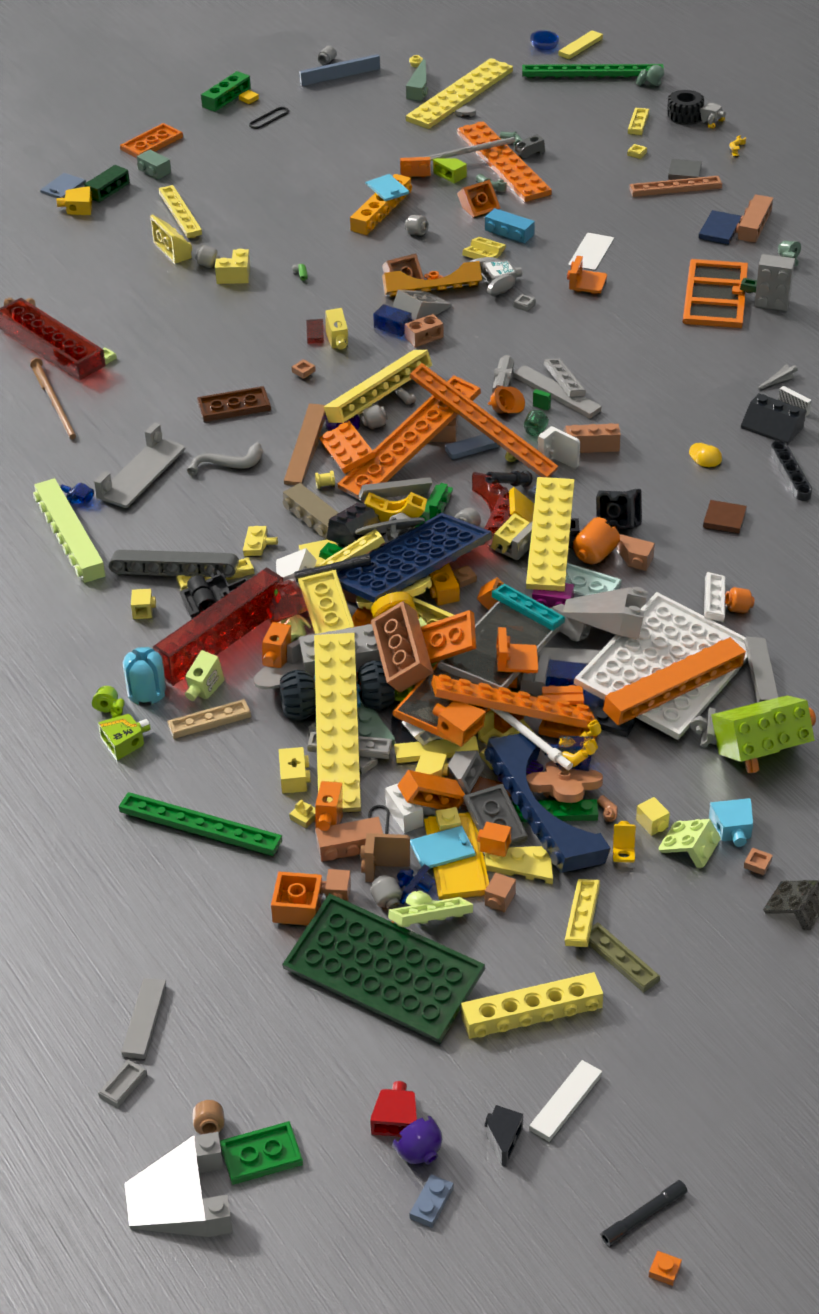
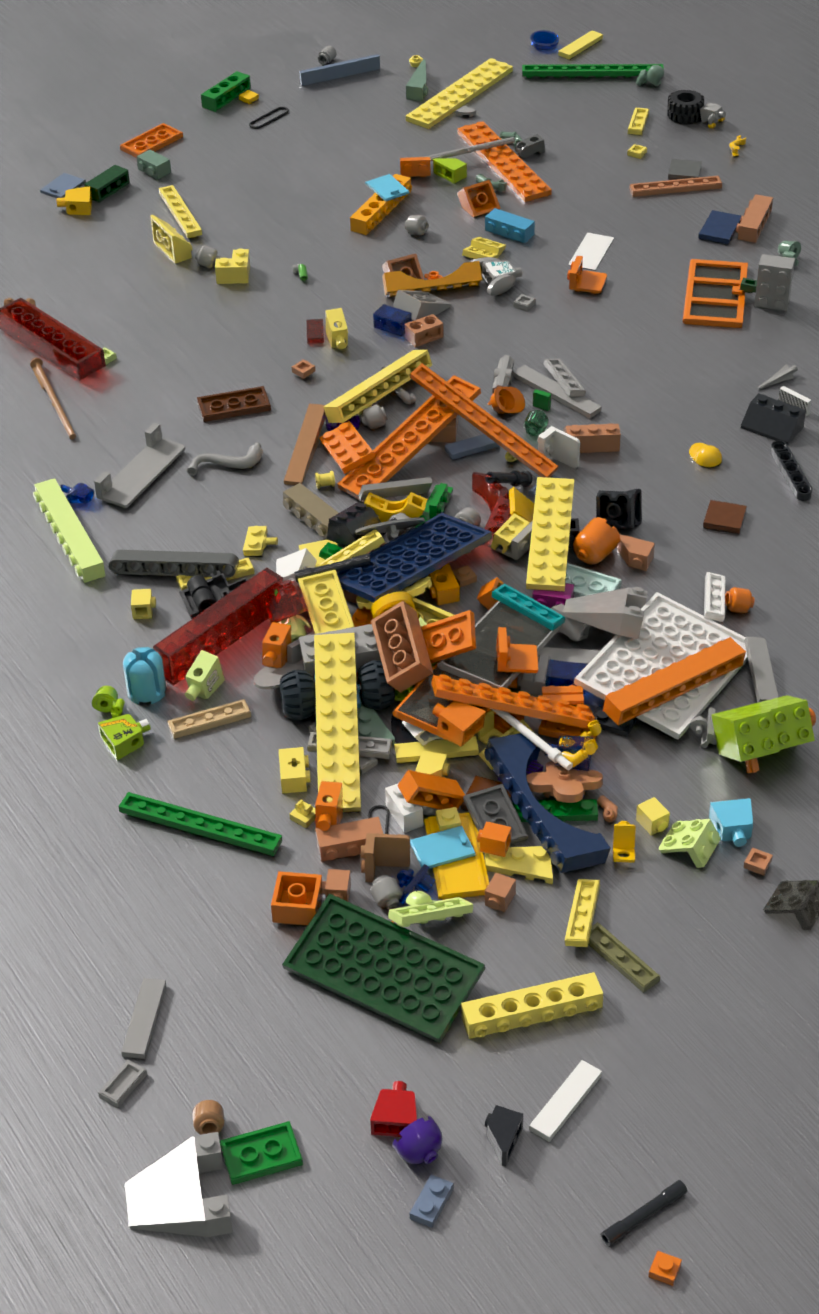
(466, 769): light grey slope -> none

